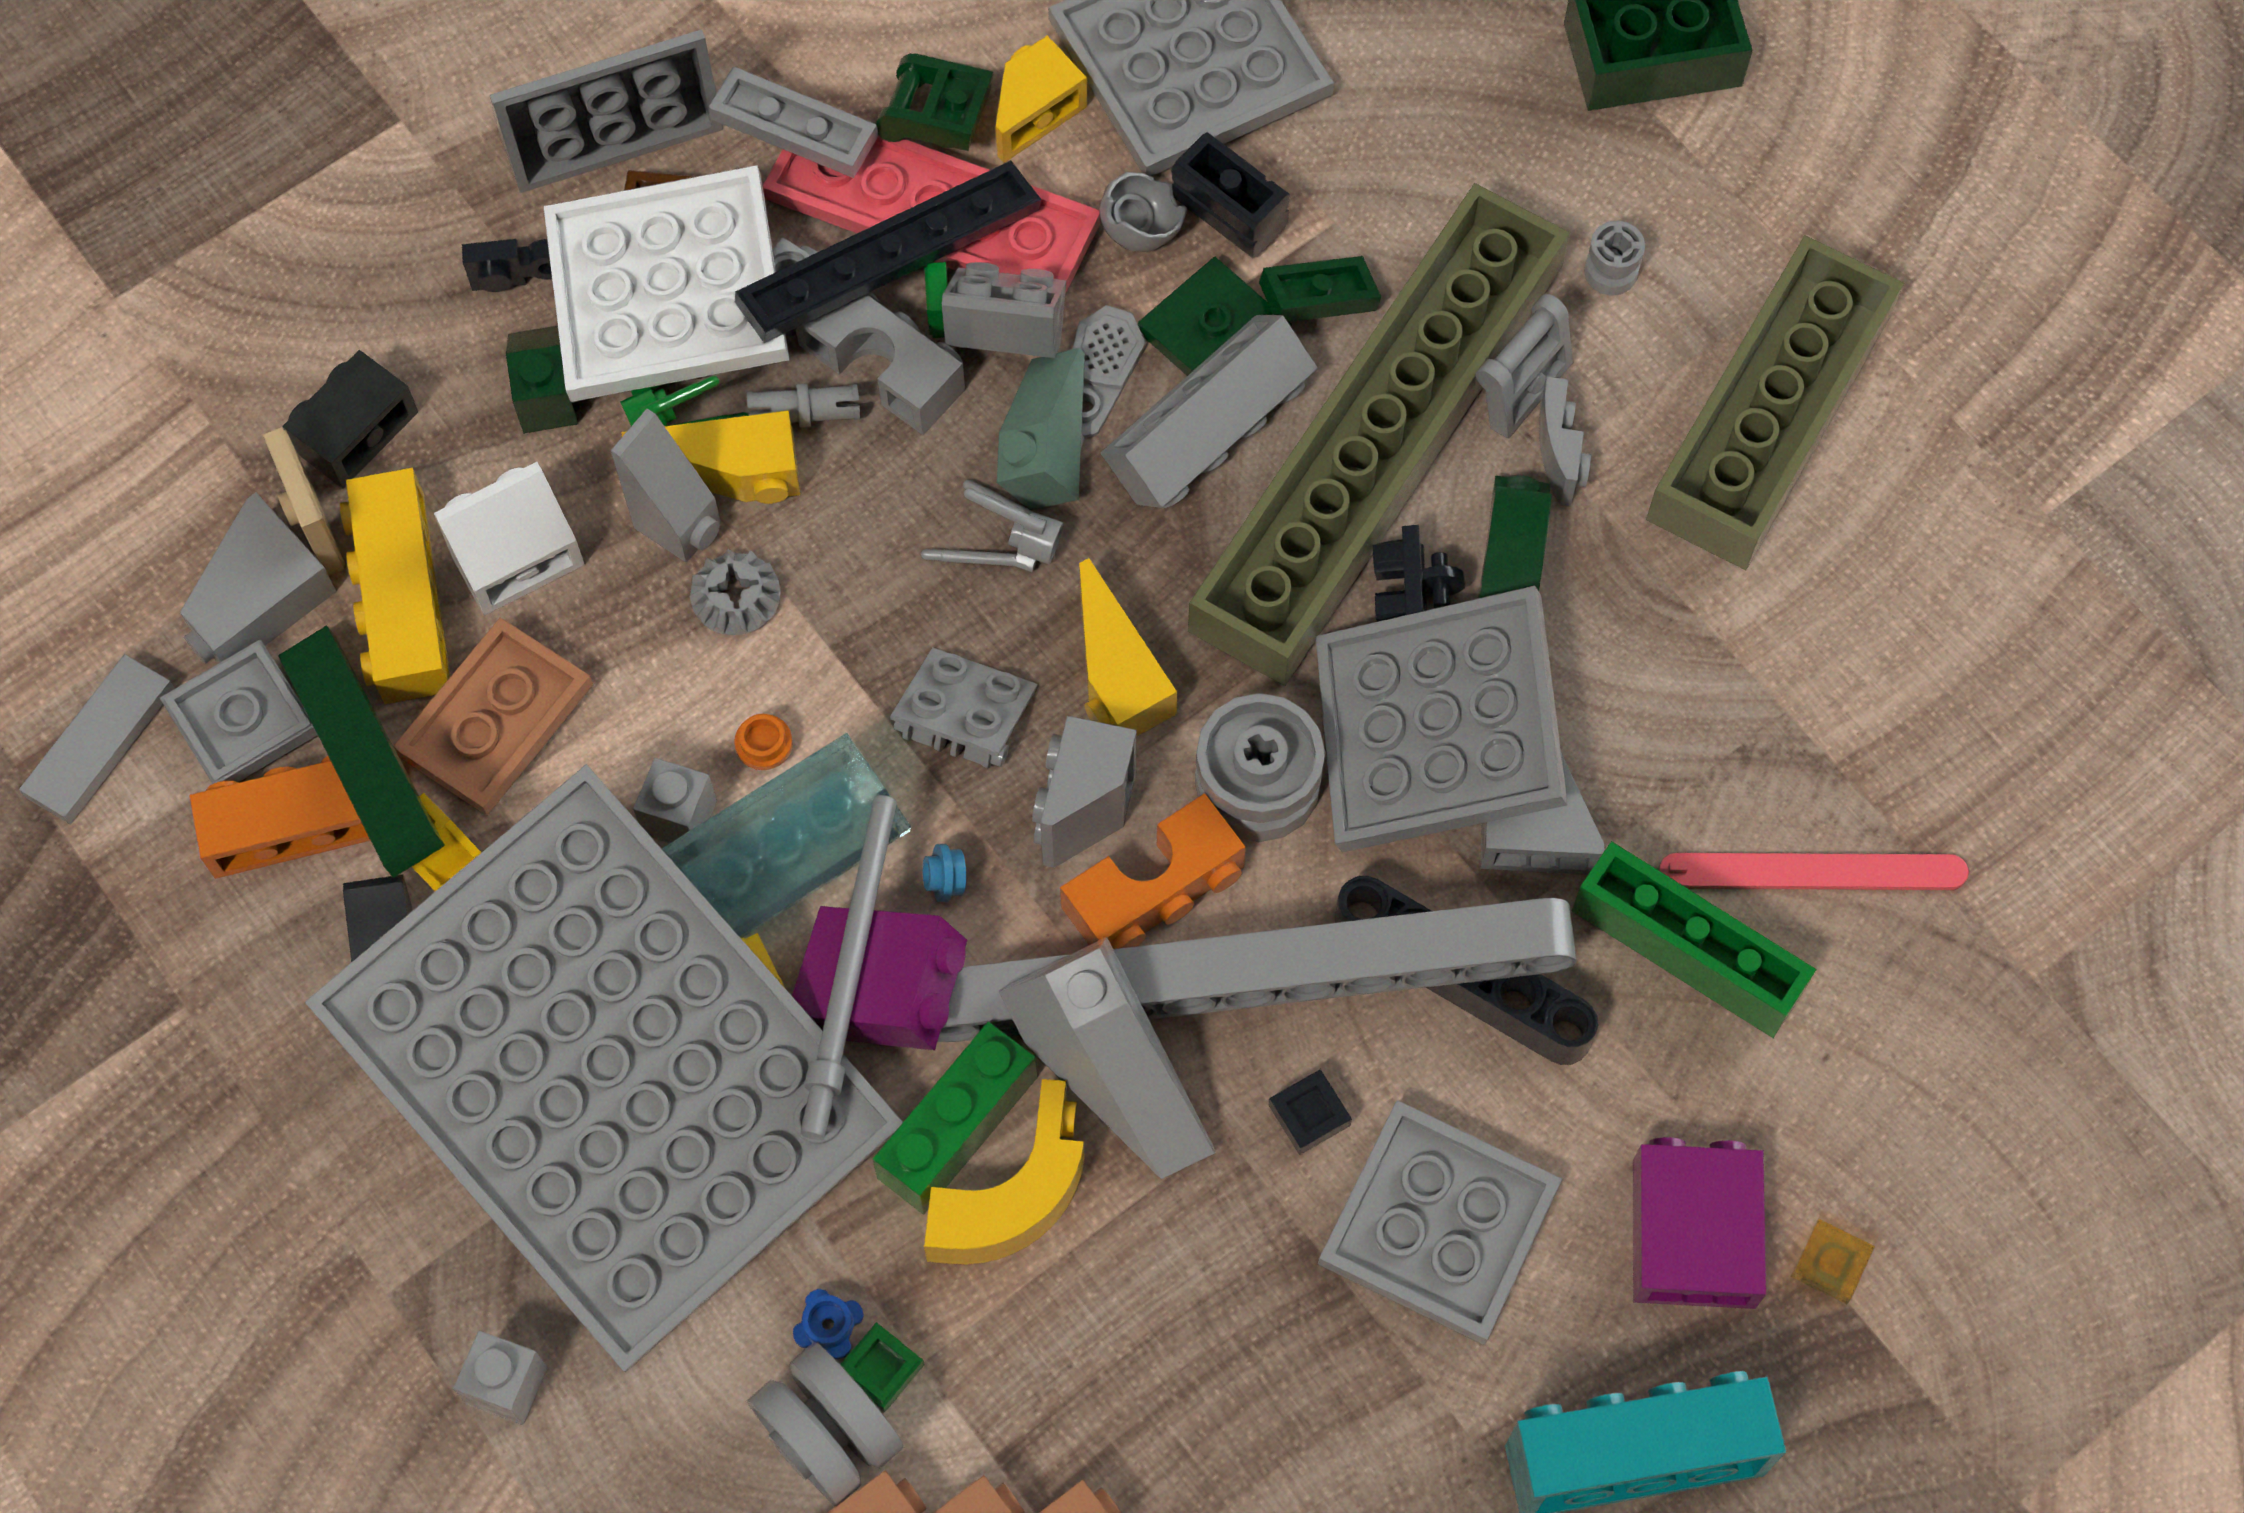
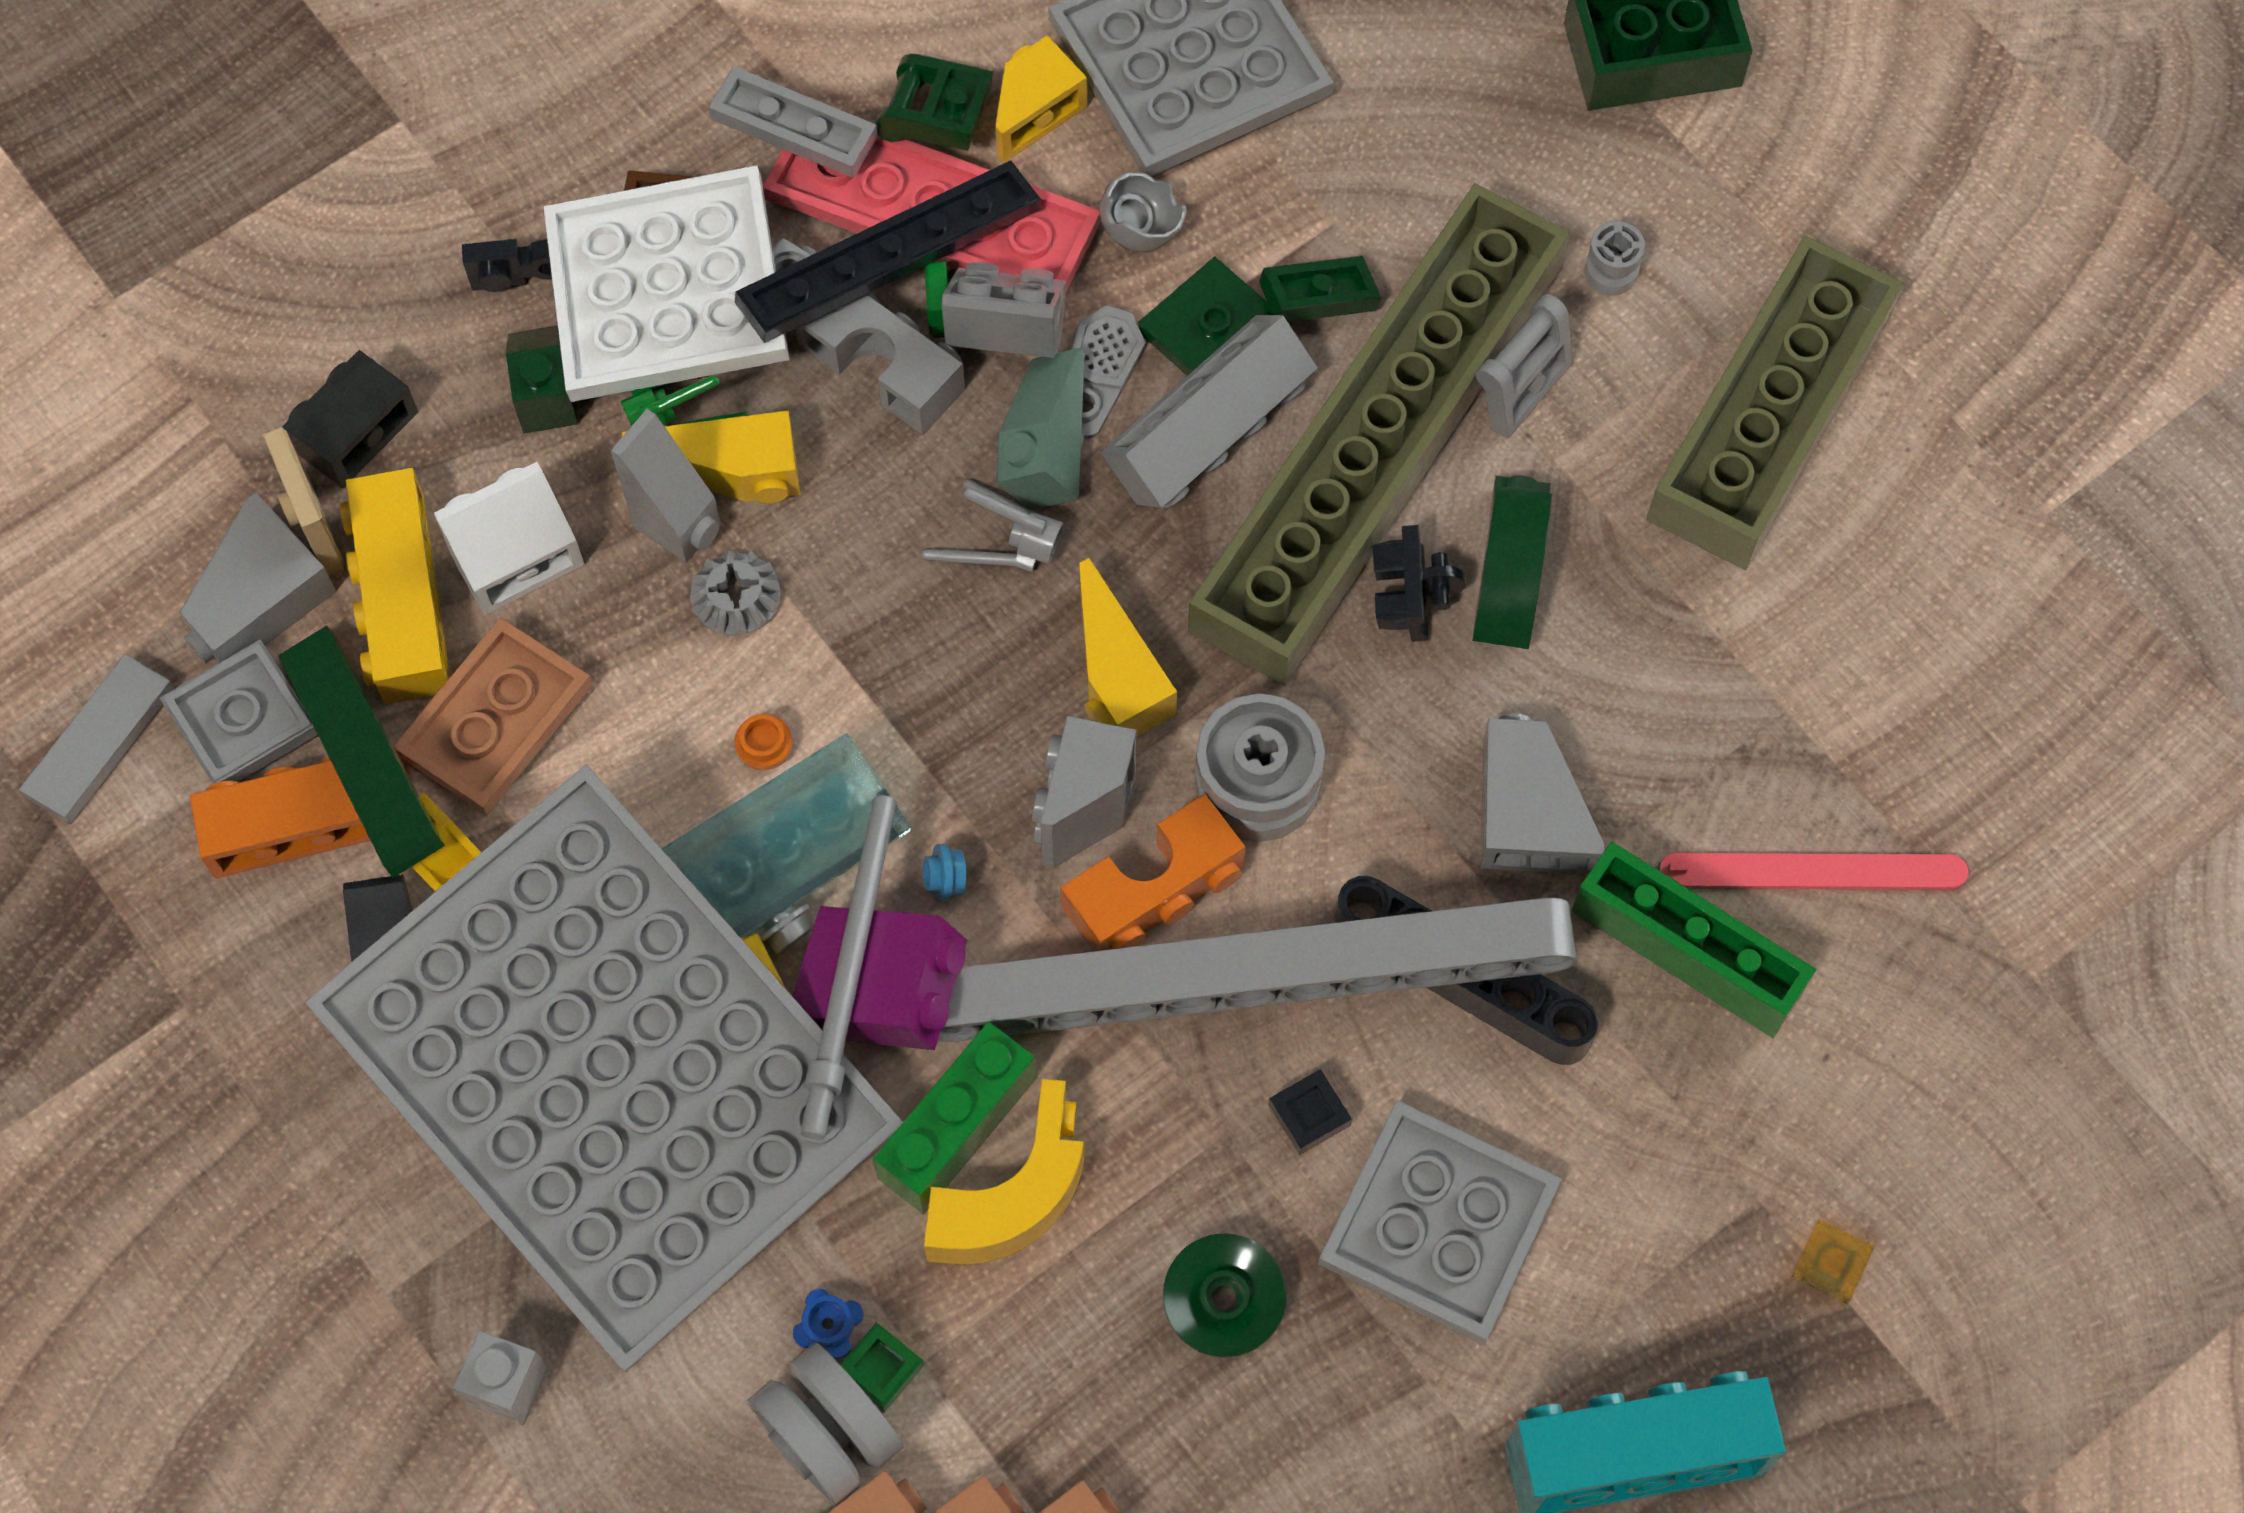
(607, 111): light grey slope -> none
(673, 800): light grey brick -> none
(787, 928): none -> light grey plate
(808, 404): light grey pin -> none
(963, 705): light grey hinge -> none
(1099, 1040): light grey wedge -> none
(1230, 195): black brick -> none
(1232, 1264): none -> dark green dish
(1440, 720): light grey plate -> none
(1559, 443): light grey slope -> none
(1698, 1224): magenta brick -> none

